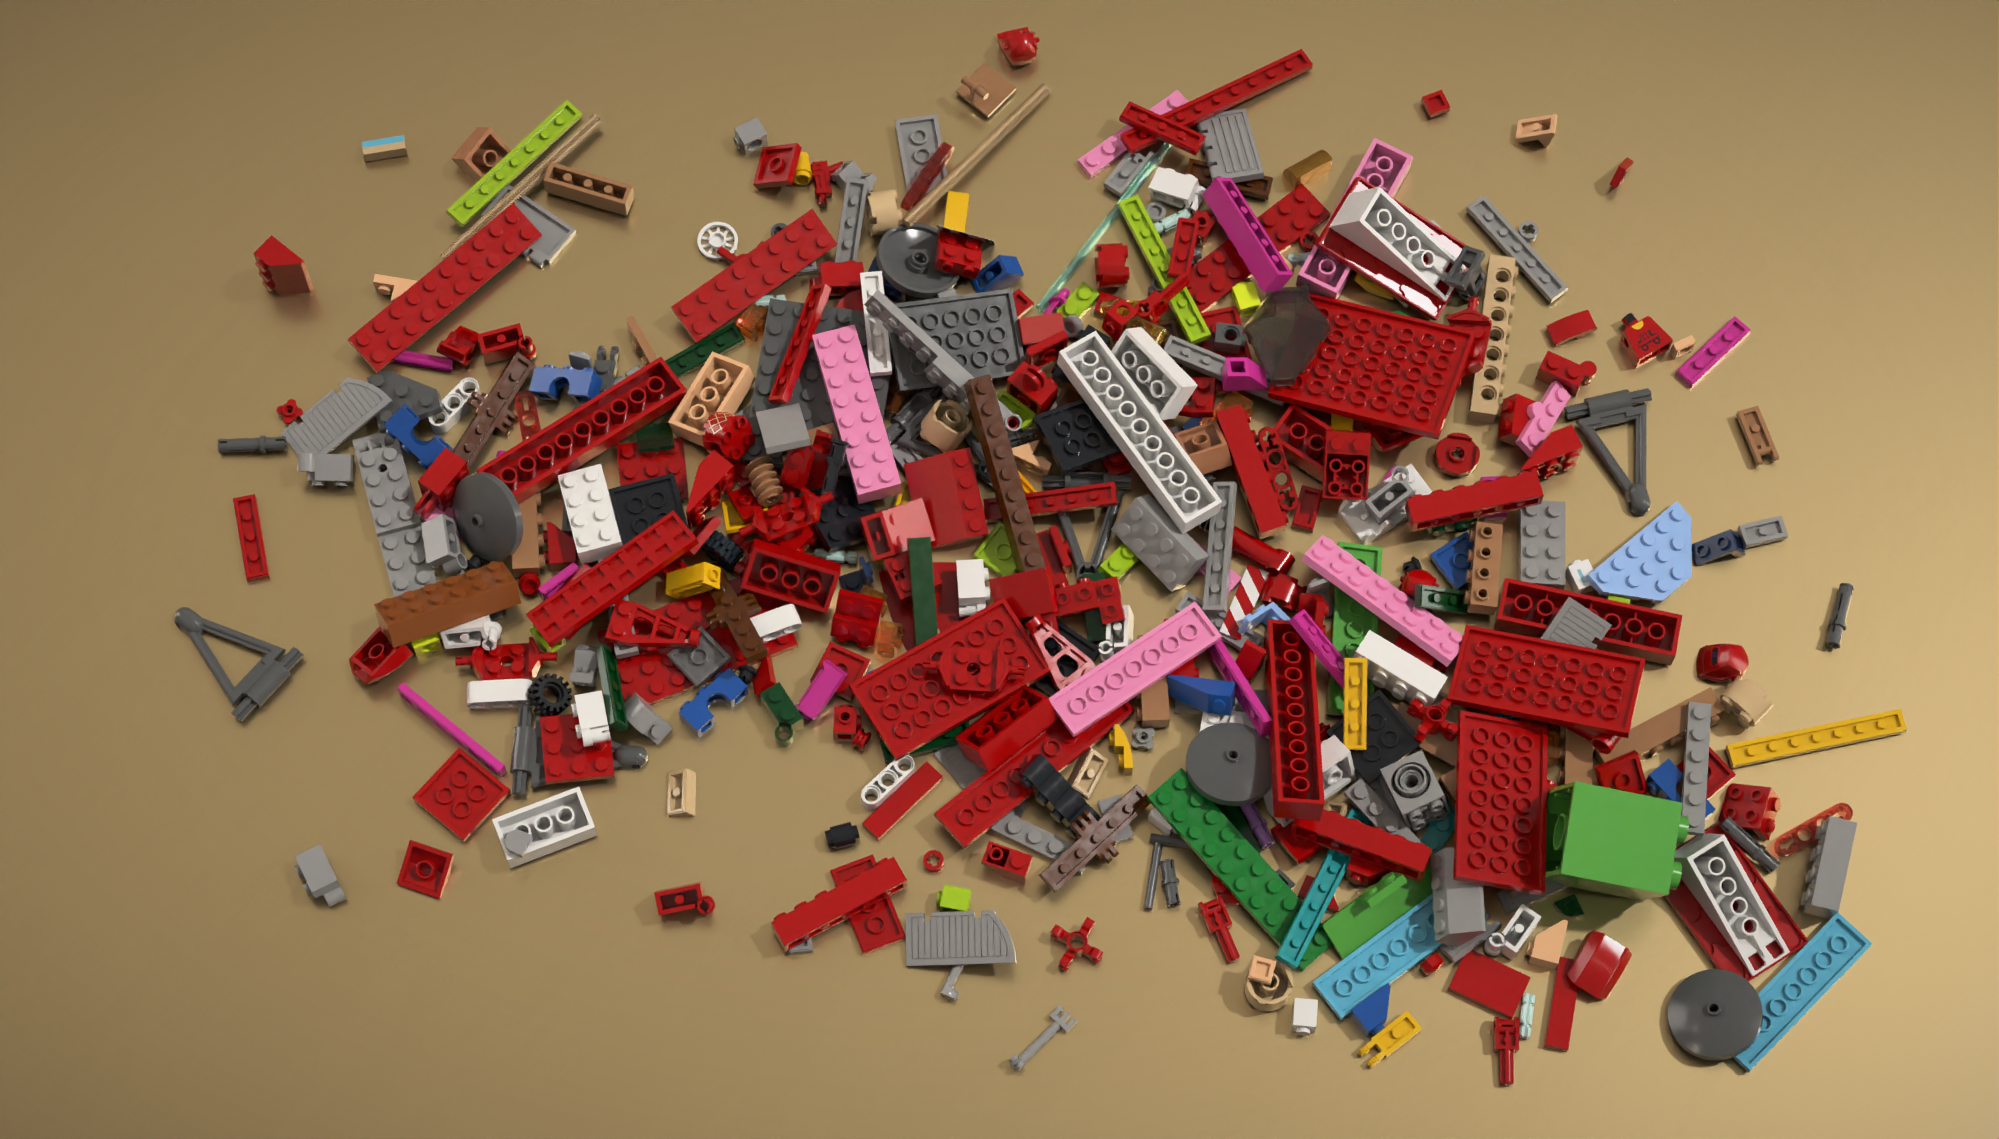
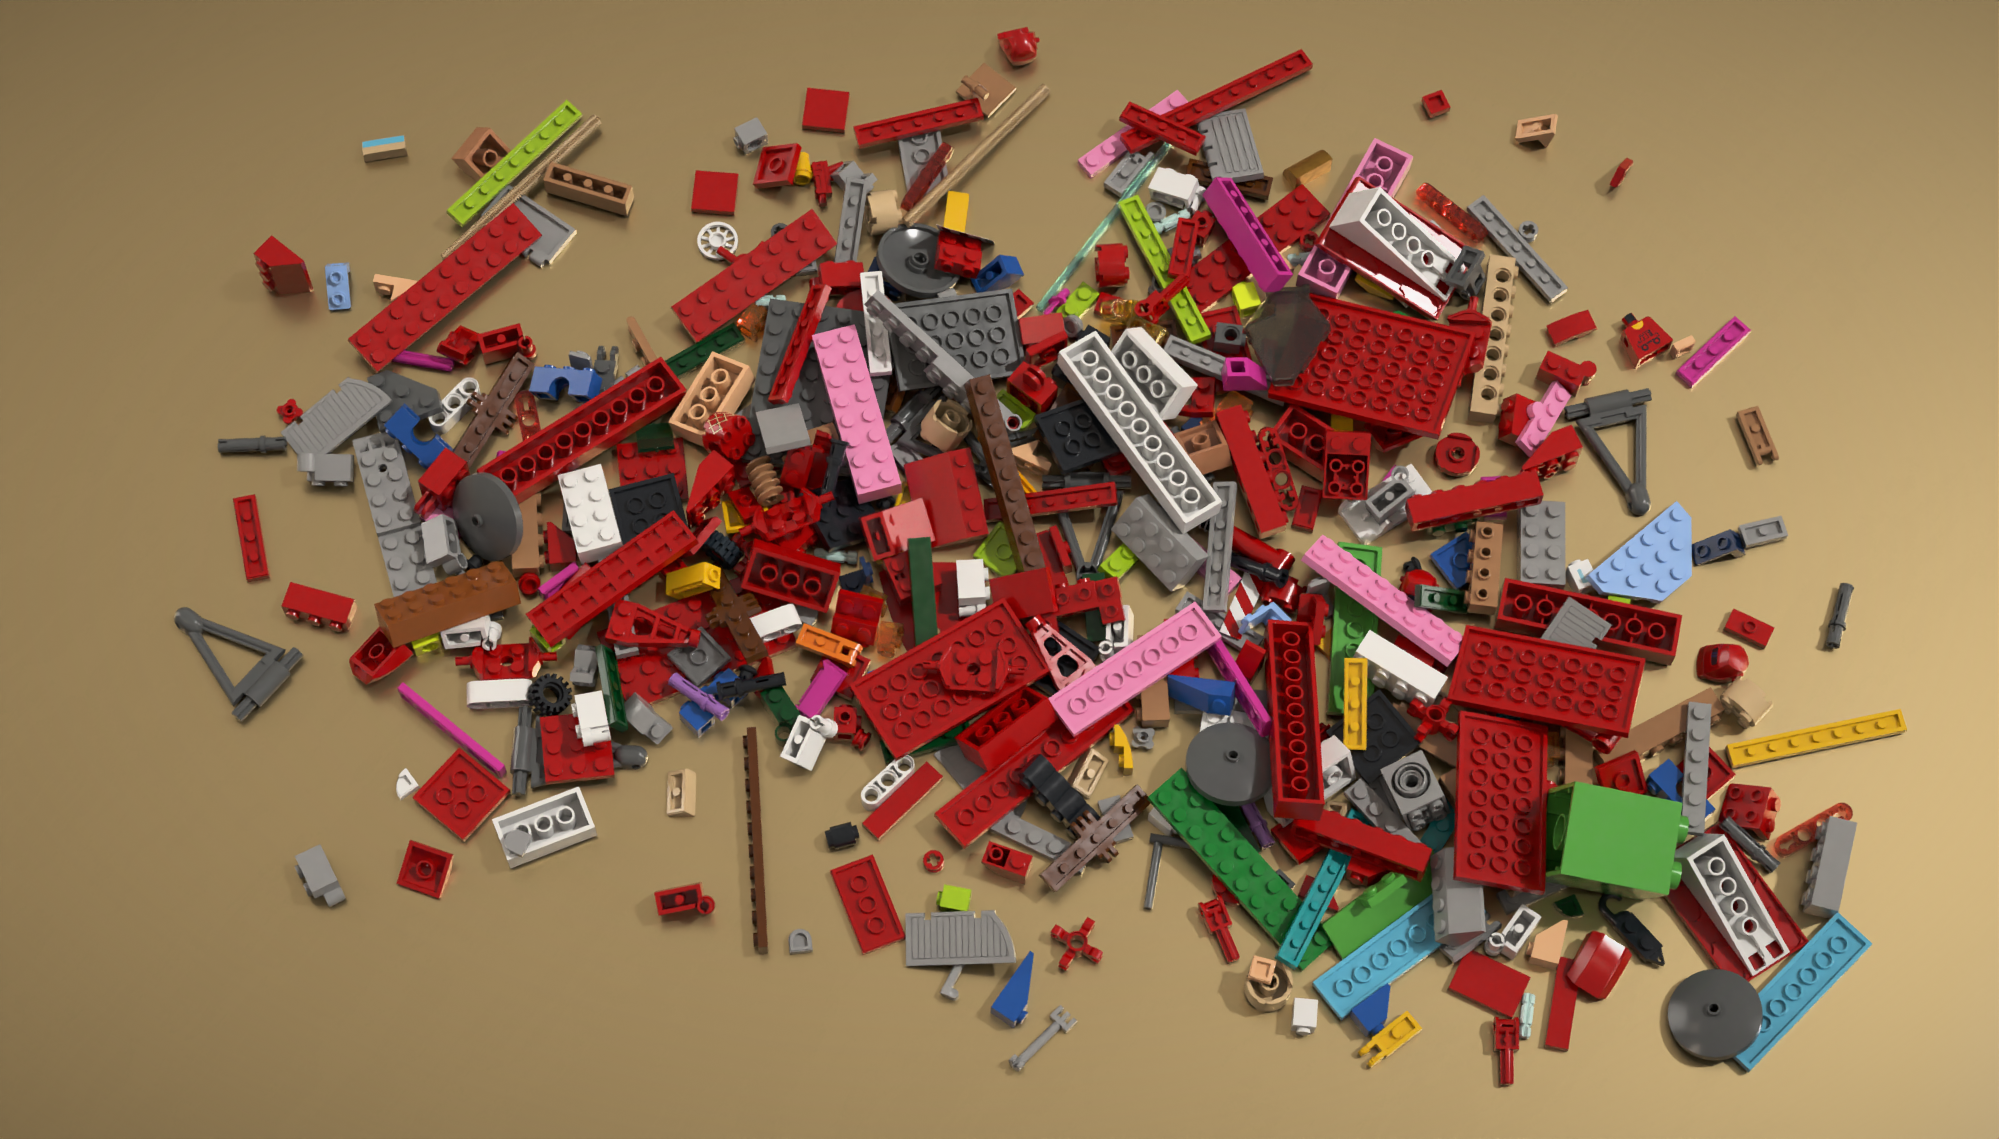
(319, 607): none -> red brick
(338, 285): none -> light blue bracket
(405, 784): none -> white tile
(705, 701): none -> medium lavender pin
(715, 192): none -> red tile
(740, 687): none -> black pin
(753, 807): none -> reddish brown plate
(807, 615): none -> light grey tile
(807, 740): none -> white hinge
(825, 110): none -> red tile
(828, 645): none -> orange plate
(839, 903): red brick -> none
(884, 503): none -> black piece
(918, 123): none -> red plate
(1013, 999): none -> blue slope
(1114, 323): red bracket -> none
(1170, 883): dark grey pin -> none
(1264, 571): none -> black pin
(1319, 645): dark pink tile -> none
(1431, 964): red tile -> none
(1451, 212): none -> clear red beam
(1633, 932): none -> black plate
(1749, 628): none -> red plate

